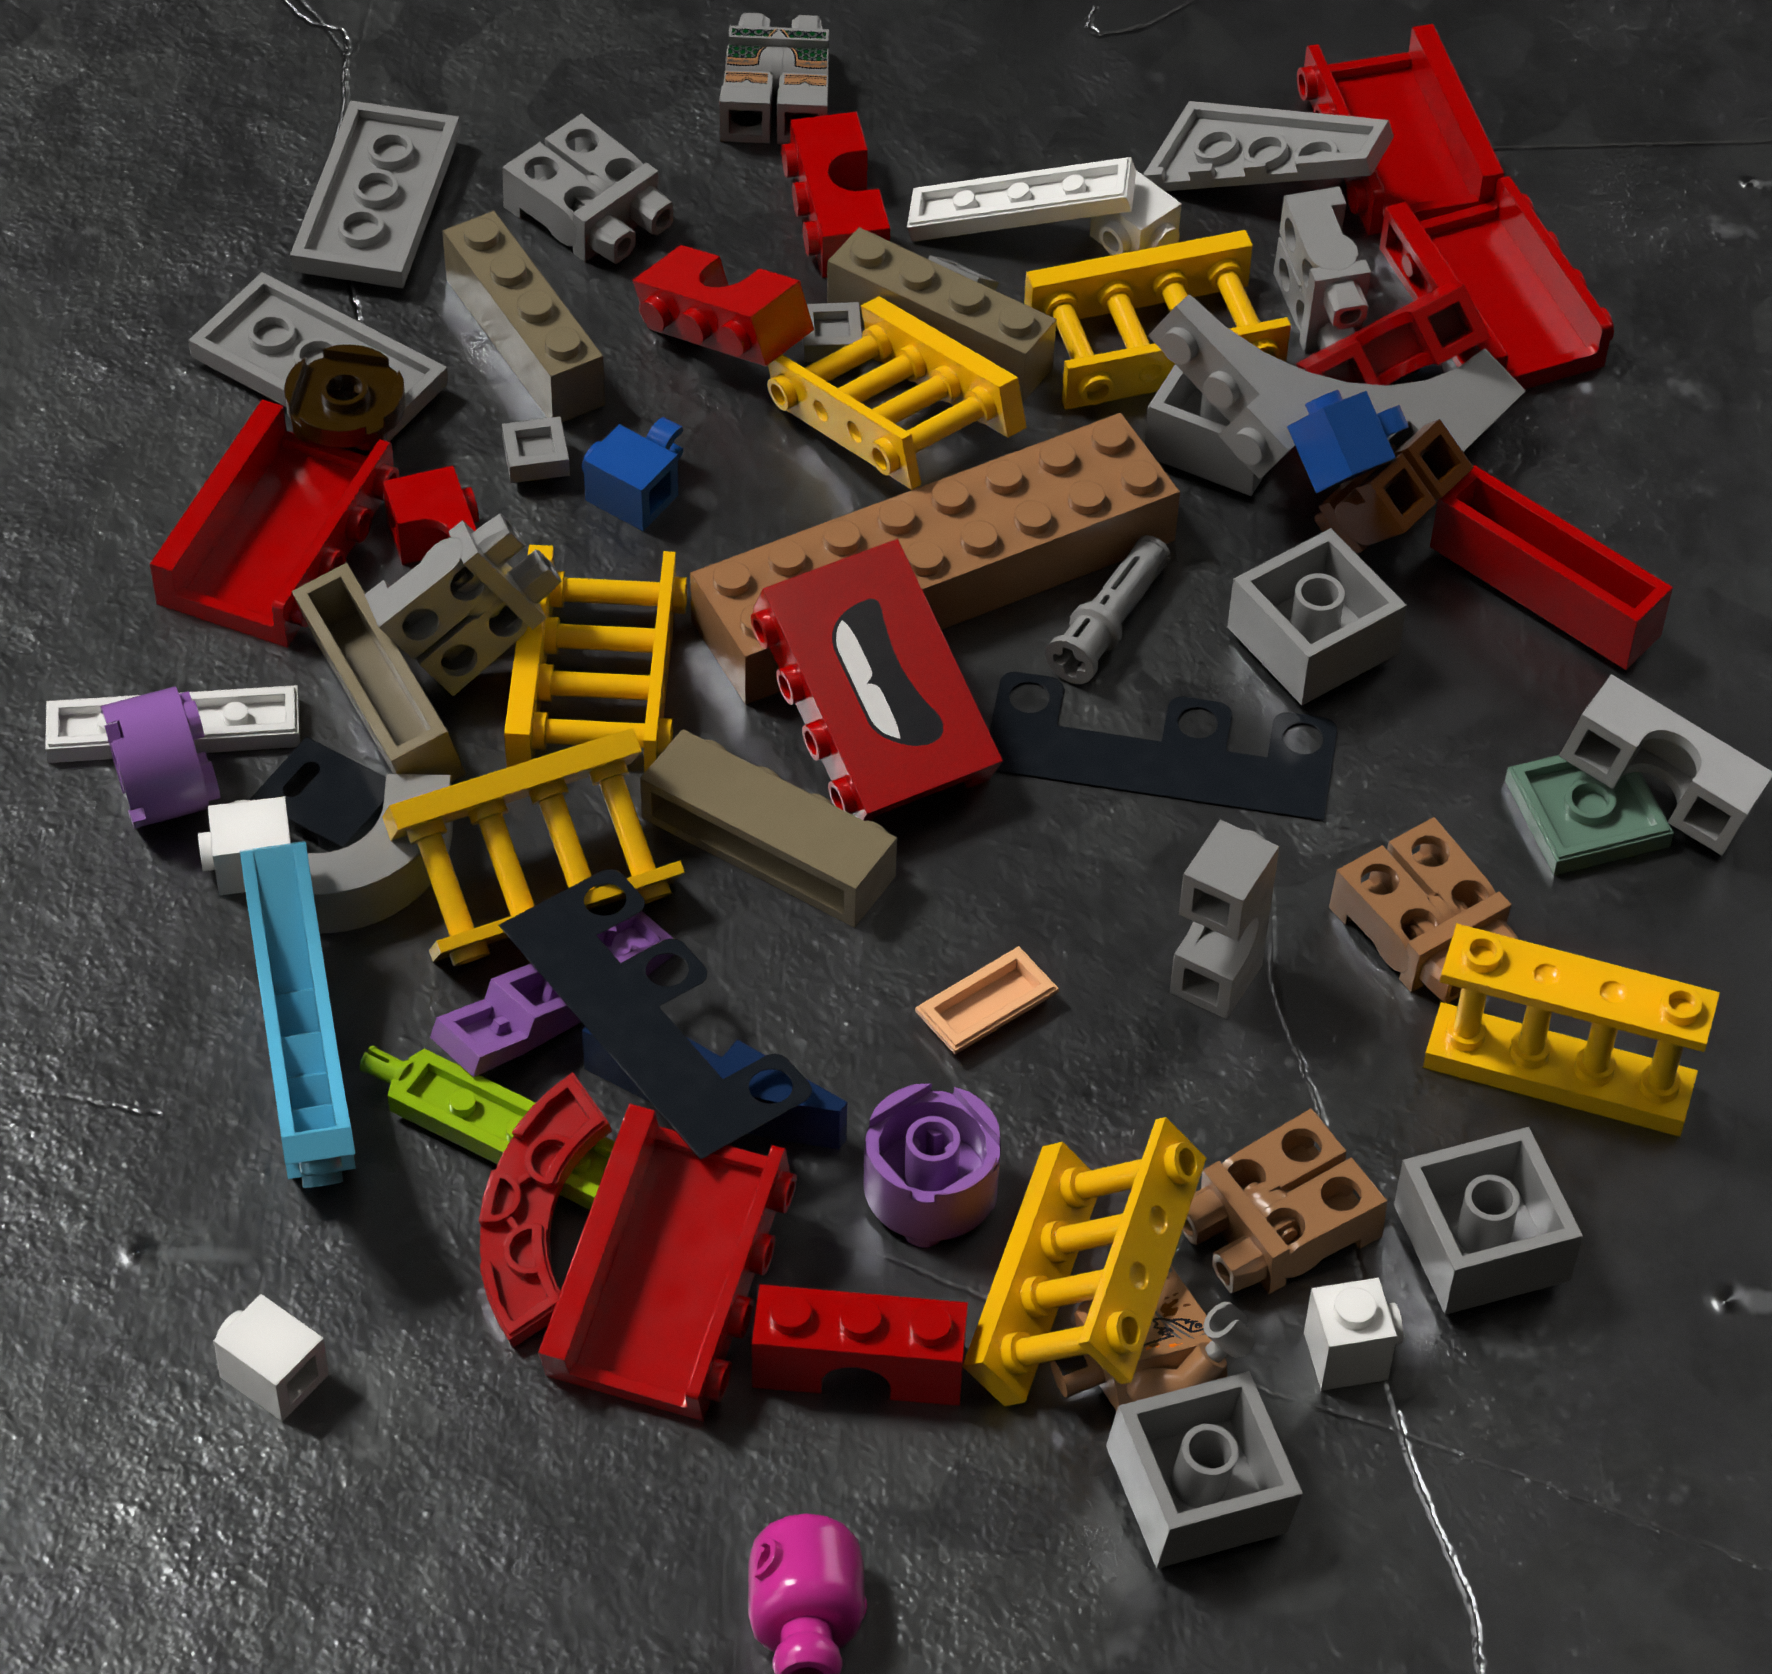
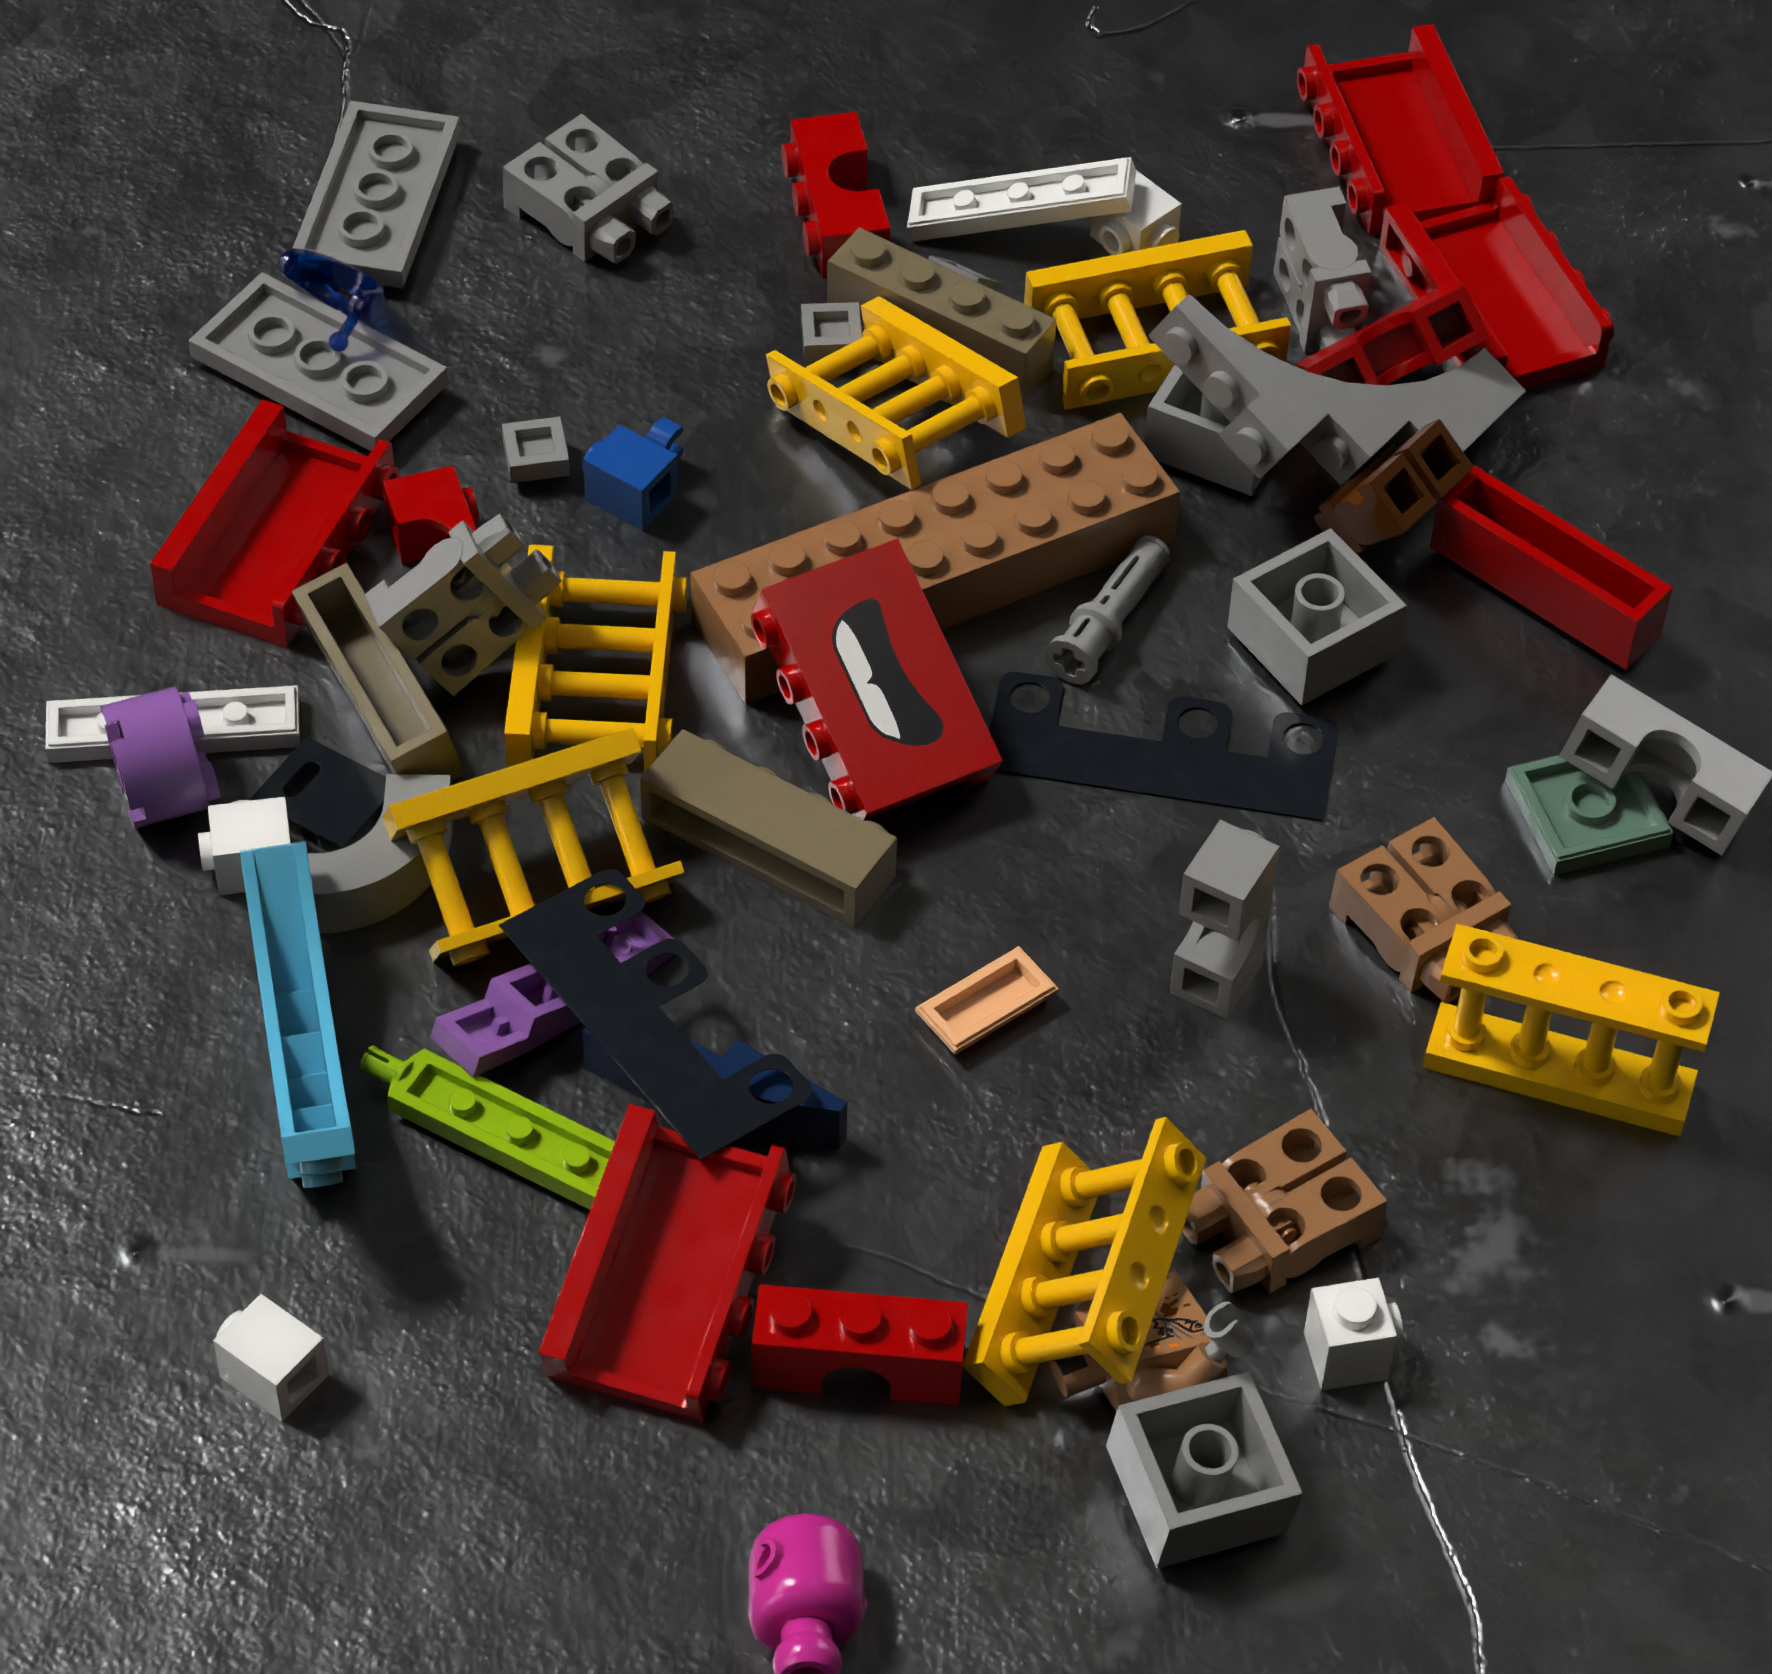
(323, 277): none -> clear blue helmet
(345, 423): dark brown plate -> none
(522, 1202): red tile -> none
(524, 317): dark tan brick -> none
(750, 320): red arch -> none
(770, 63): light grey hips -> none
(931, 1163): medium lavender brick -> none
(1257, 145): light grey wing -> none
(1344, 437): blue brick -> none
(1487, 1220): light grey brick -> none

